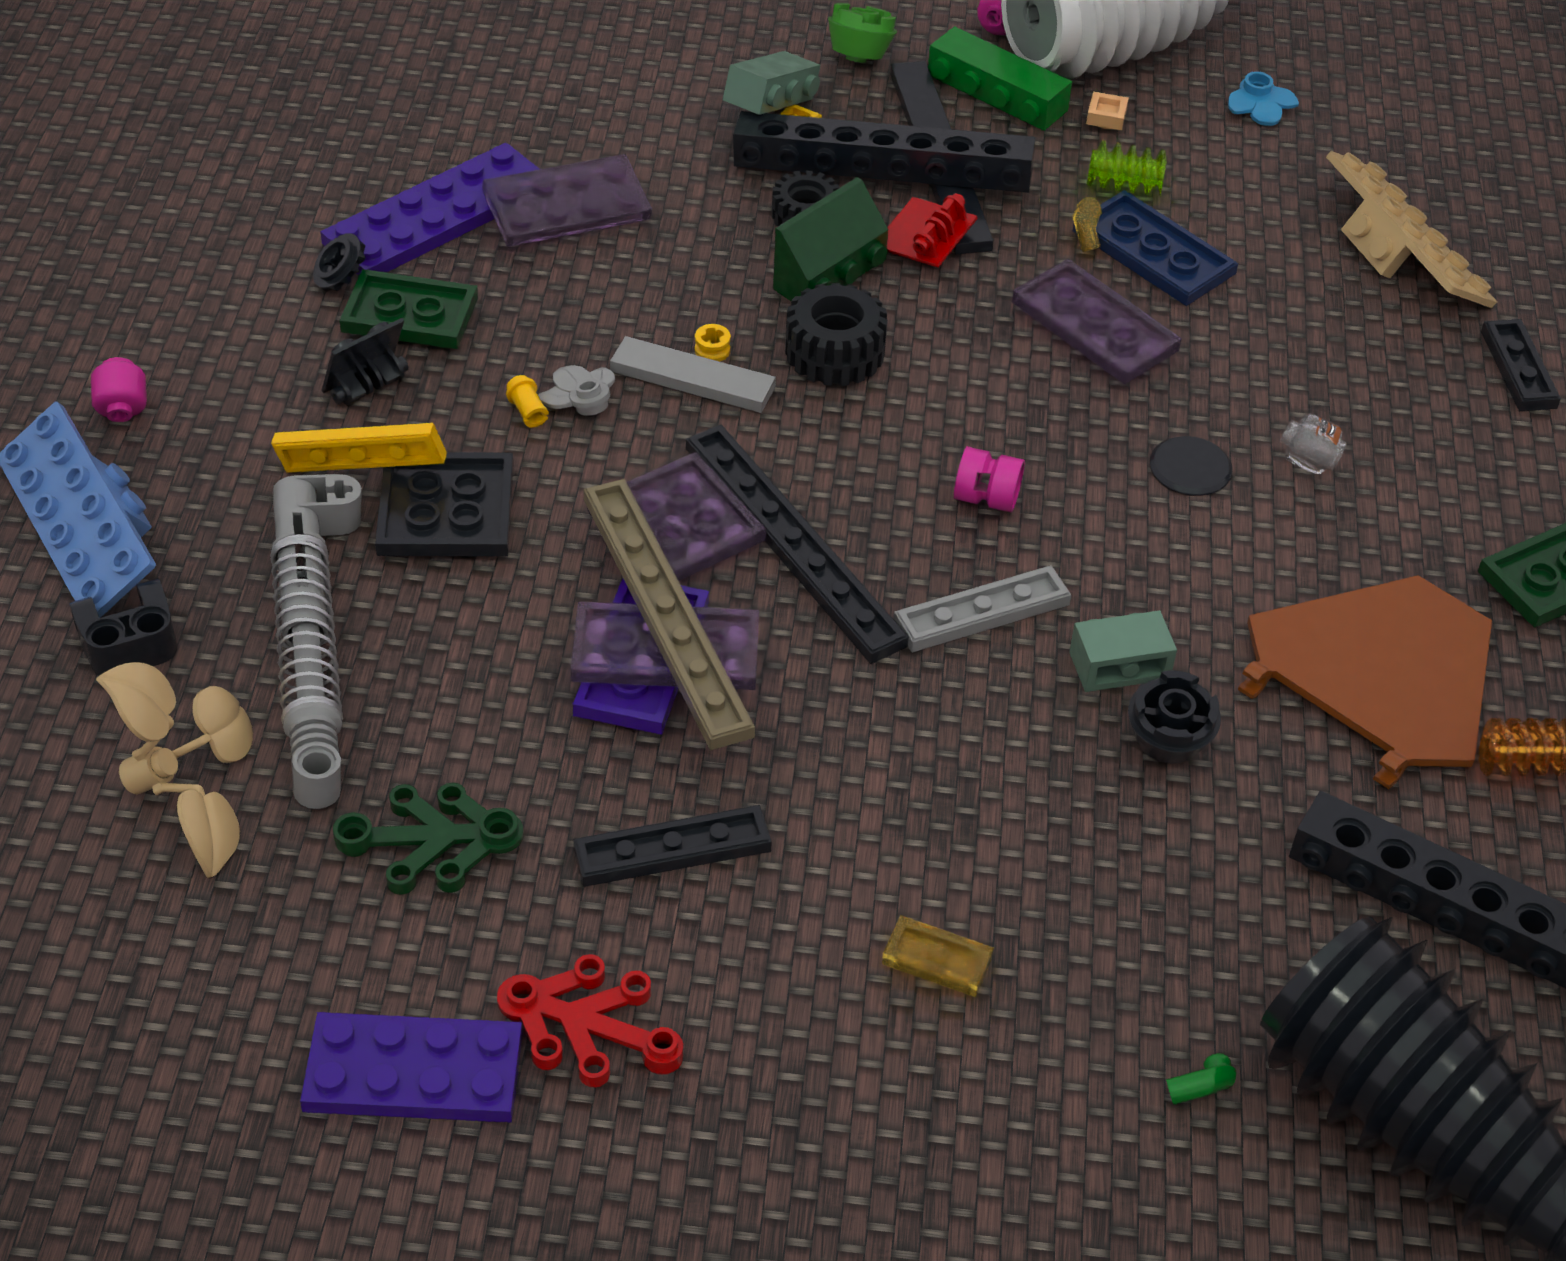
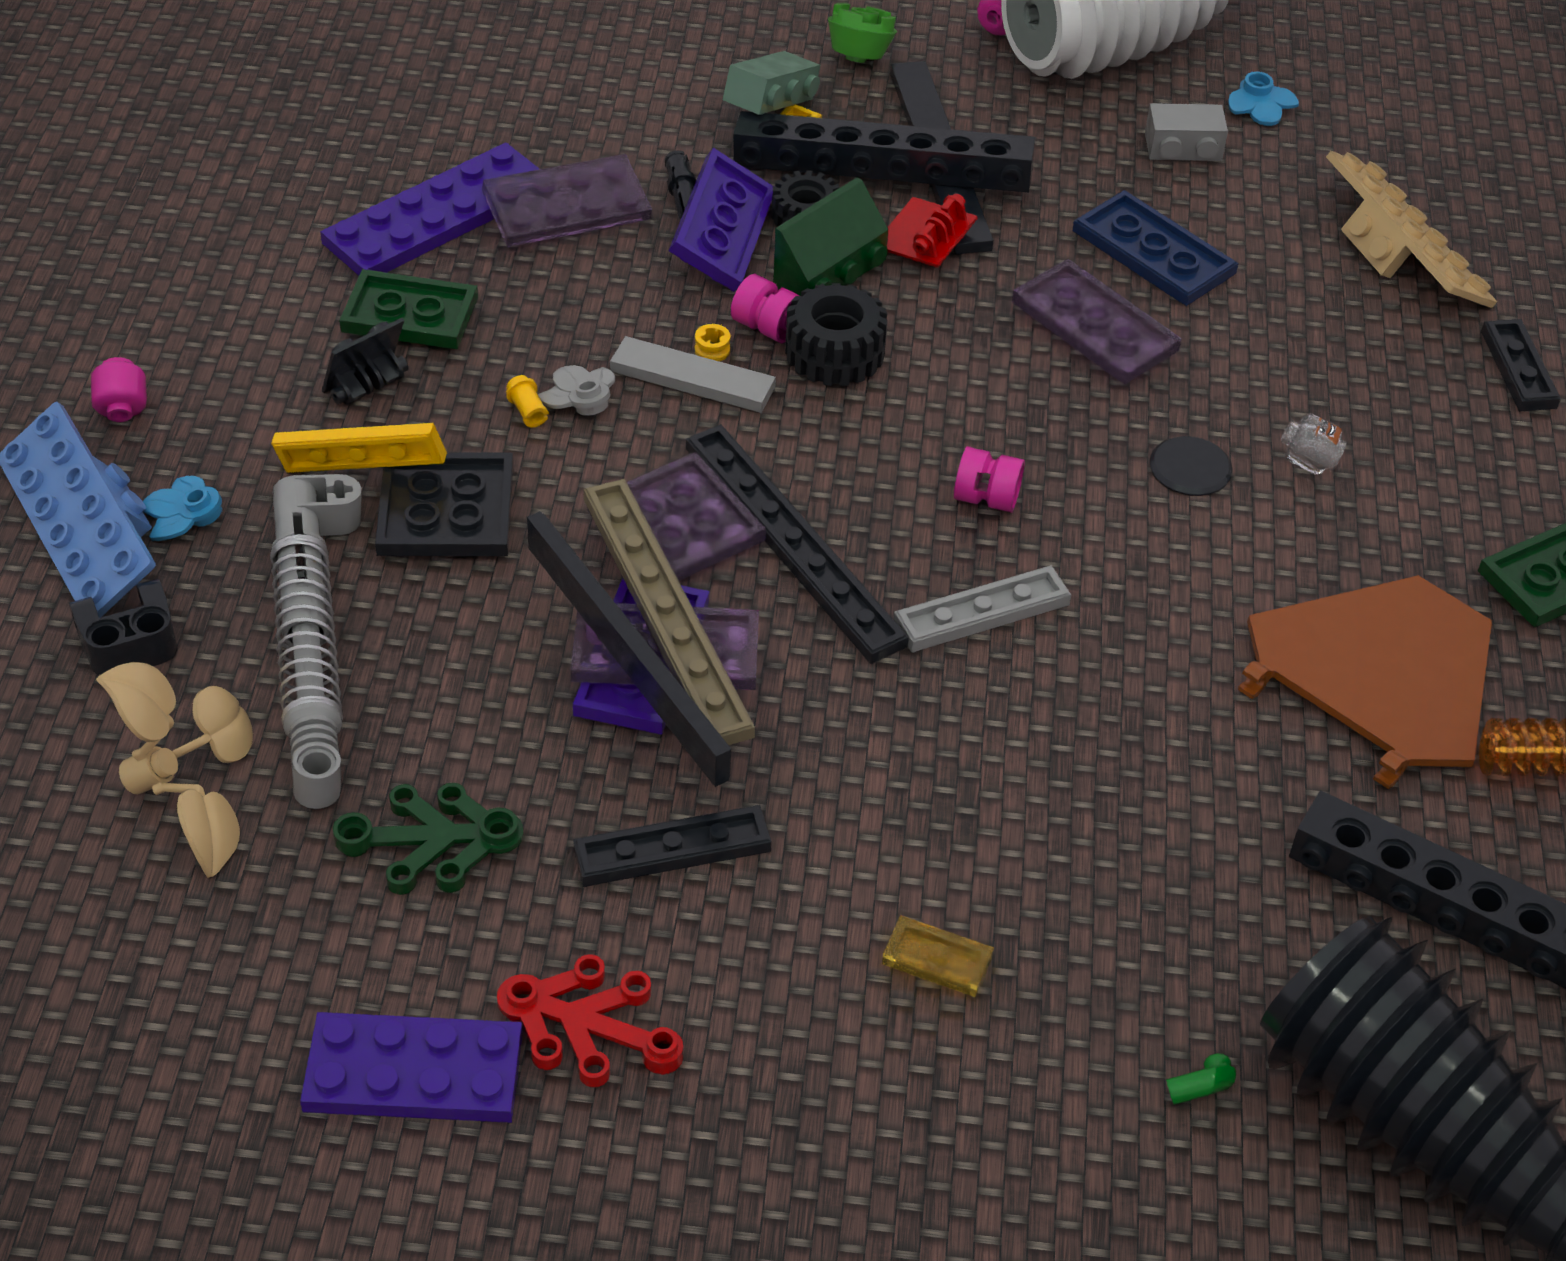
(182, 507): none -> dark azure plate
(338, 262): black gear -> none
(630, 650): none -> black tile
(680, 180): none -> black pin
(722, 220): none -> dark purple plate
(762, 306): none -> dark pink wheel
(999, 78): green brick -> none
(1085, 221): clear yellow arm -> none
(1107, 111): light nougat plate -> none
(1122, 650): sand green brick -> none
(1127, 168): clear neon green piece -> none
(1174, 717): black cone -> none
(1186, 132): none -> light grey brick

